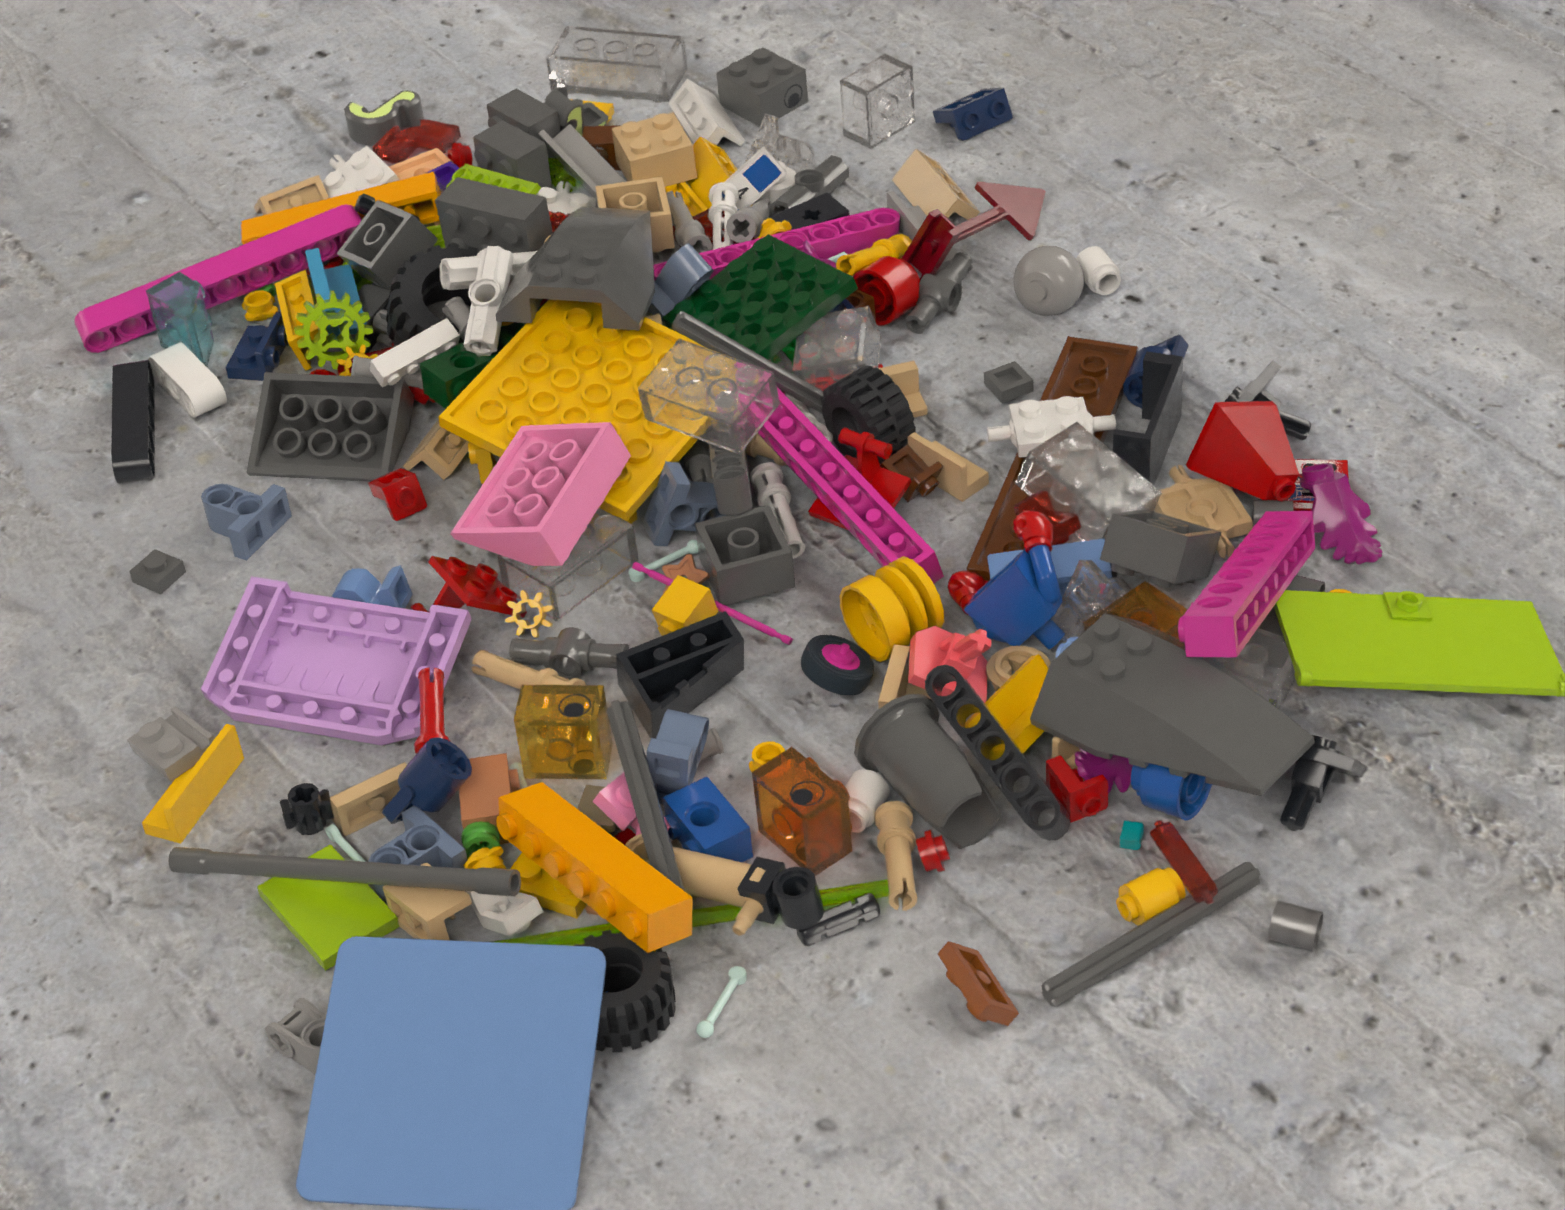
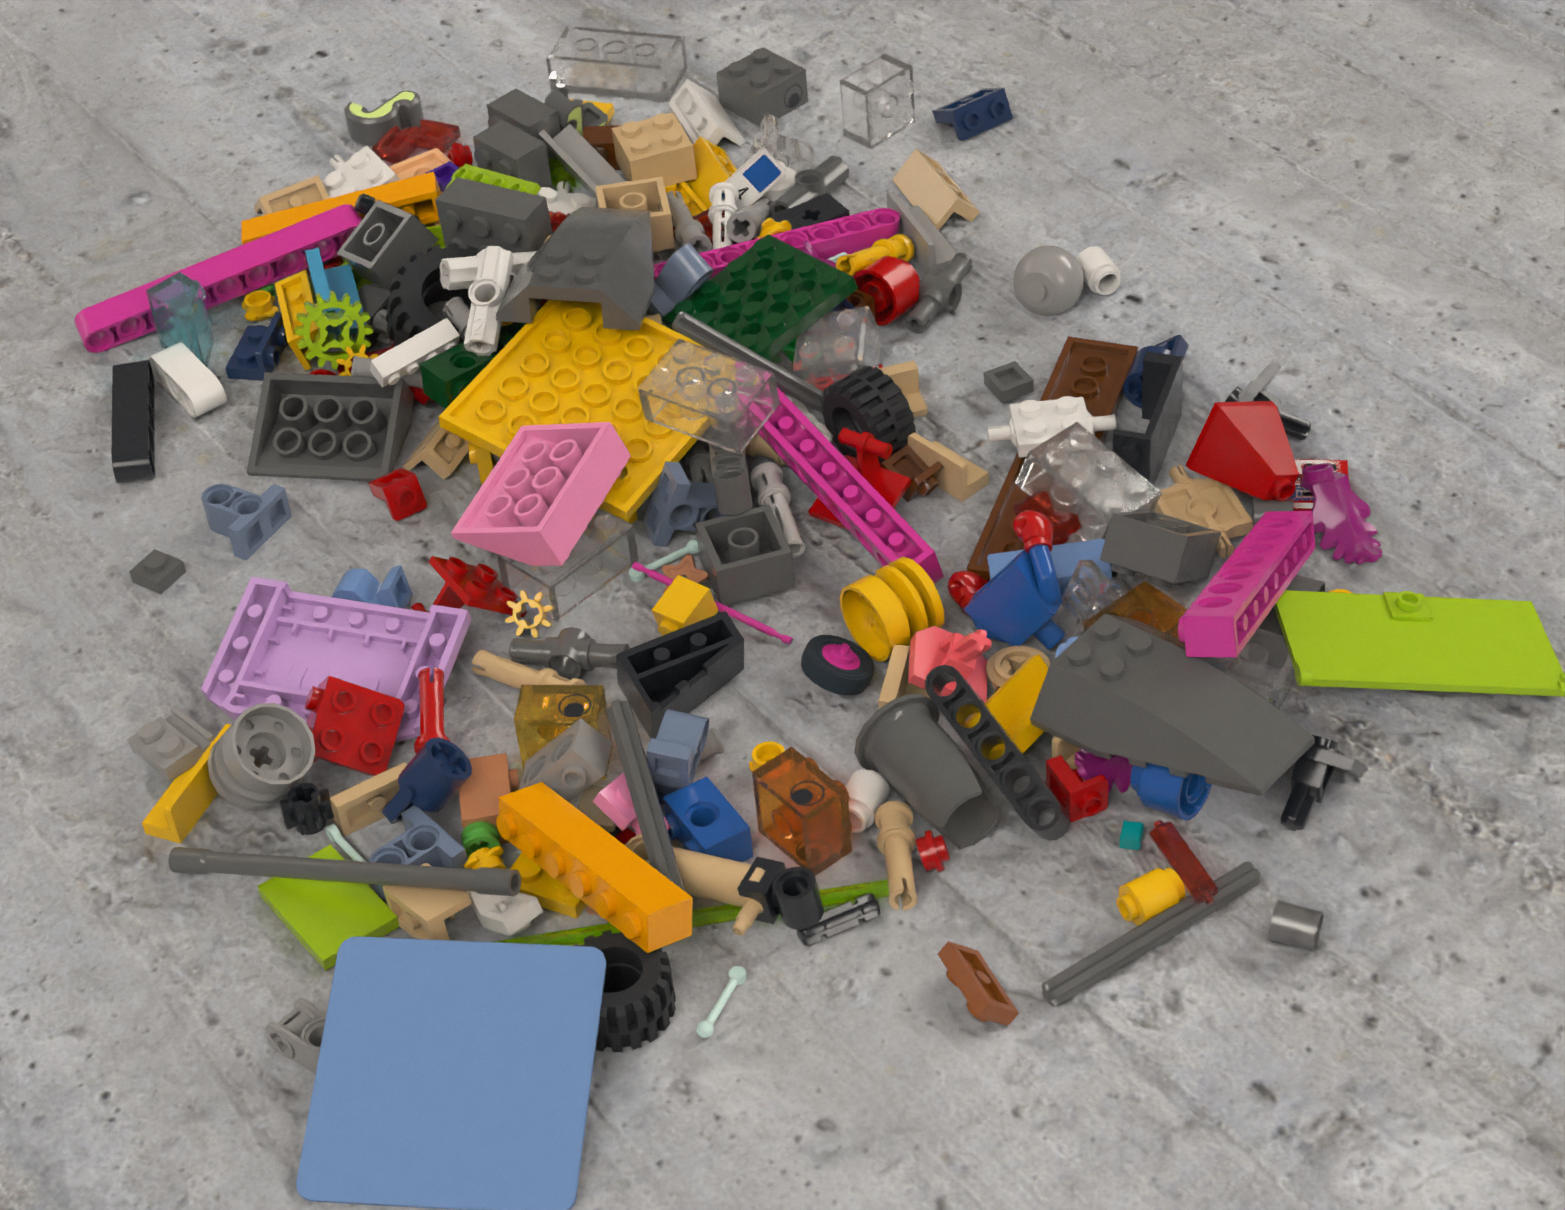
(272, 740): none -> light grey wheel
(353, 725): none -> red bracket
(569, 761): none -> light grey brick
(938, 234): dark red piece -> none

